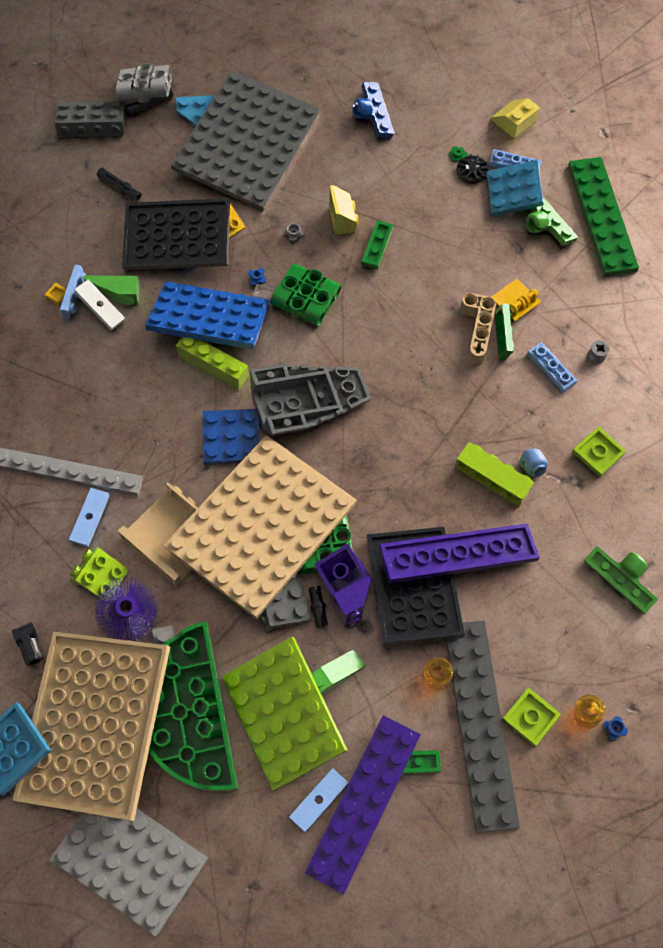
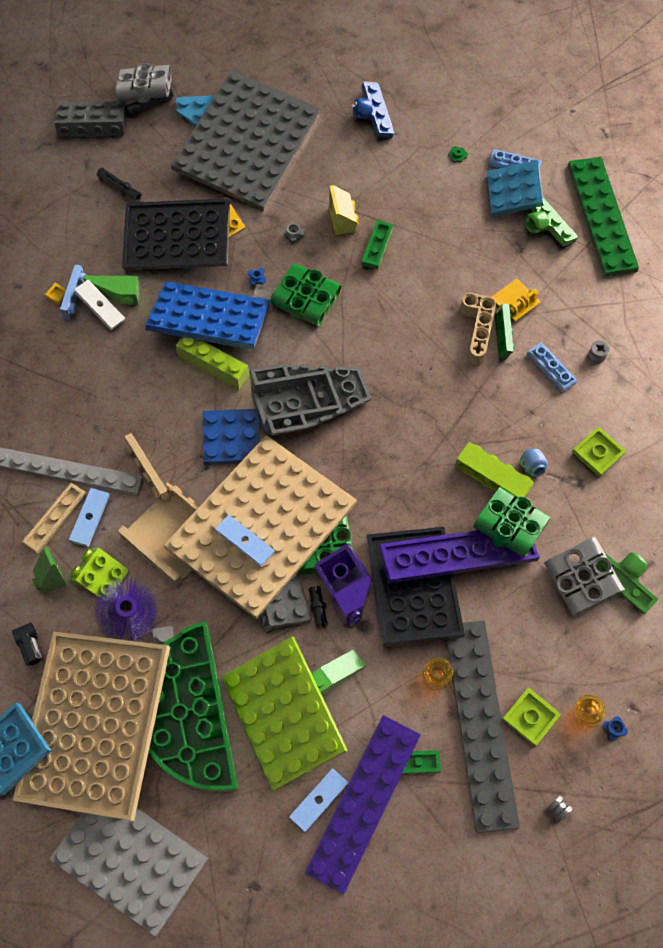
(47, 573): none -> bright green slope
(54, 518): none -> tan tile
(149, 473): none -> tan plate
(237, 533): none -> light blue tile
(472, 168): black wheel -> none
(511, 522): none -> green connector
(517, 116): light yellow slope -> none
(559, 809): none -> flat silver wheel
(580, 600): none -> light grey connector

